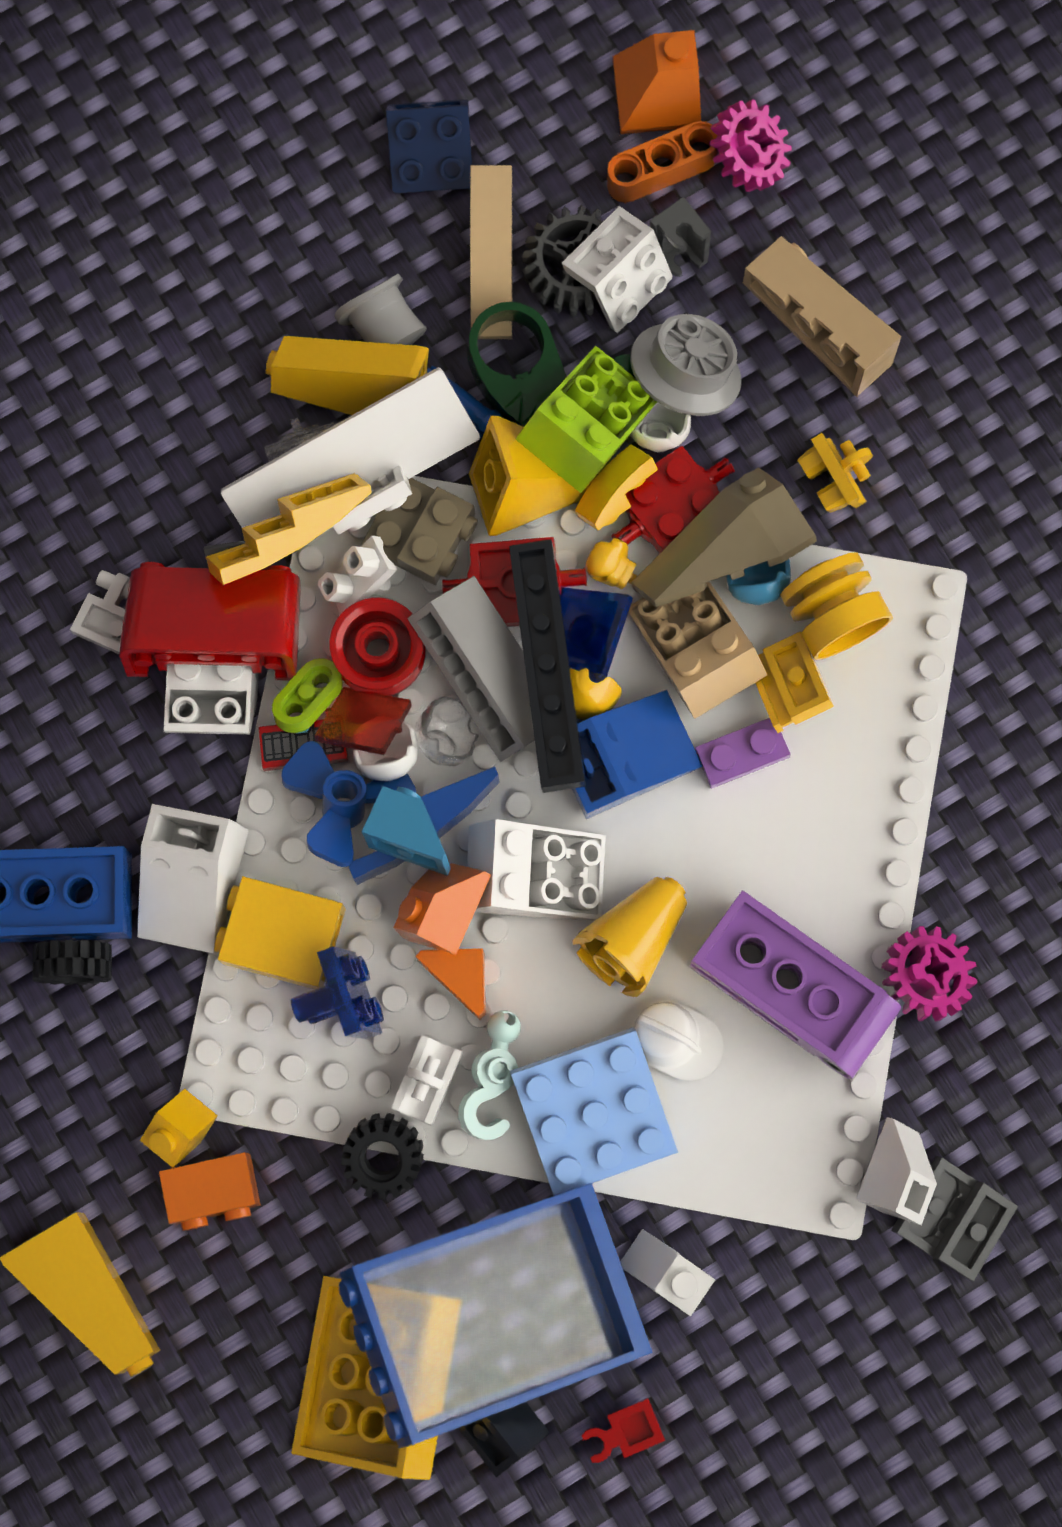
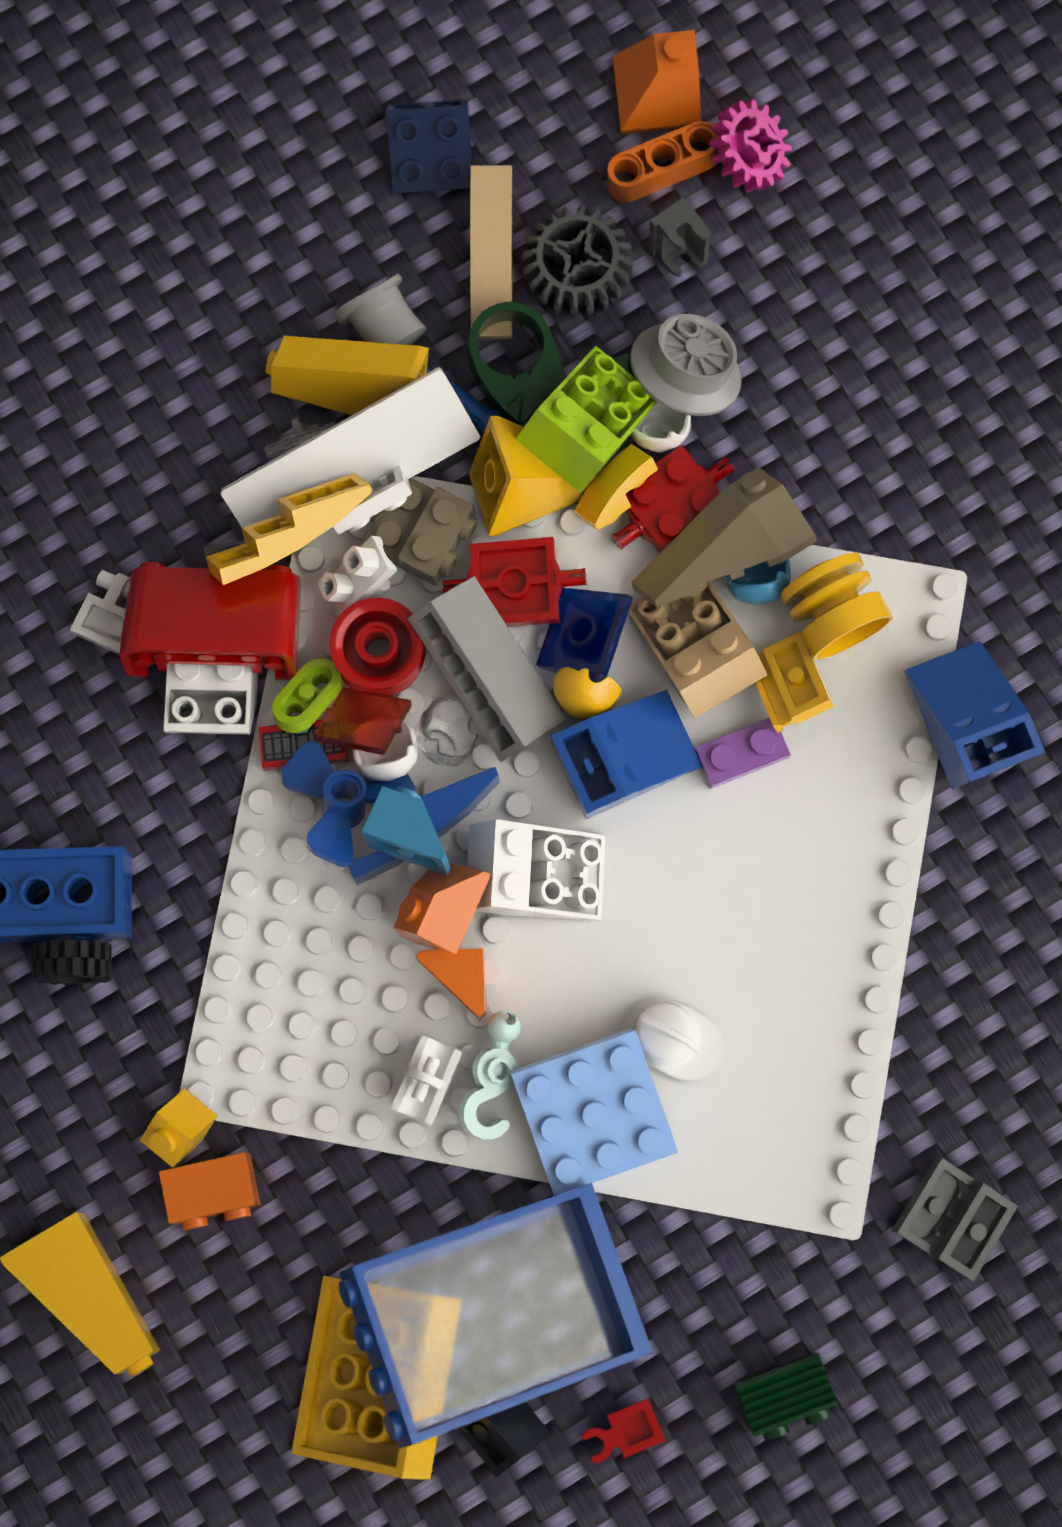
(187, 876): white slope -> none
(278, 932): yellow brick -> none
(342, 996): clear blue plate -> none
(375, 1180): black tyre -> none
(547, 666): black plate -> none
(610, 563): yellow piece -> none
(621, 266): white bracket -> none
(633, 935): yellow cone -> none
(666, 1272): white slope -> none
(786, 1395): none -> dark green brick
(822, 315): tan wedge -> none
(825, 457): yellow hips -> none
(830, 1010): medium lavender hinge -> none
(899, 1174): white slope -> none
(925, 990): dark pink gear -> none
(972, 714): none -> blue slope

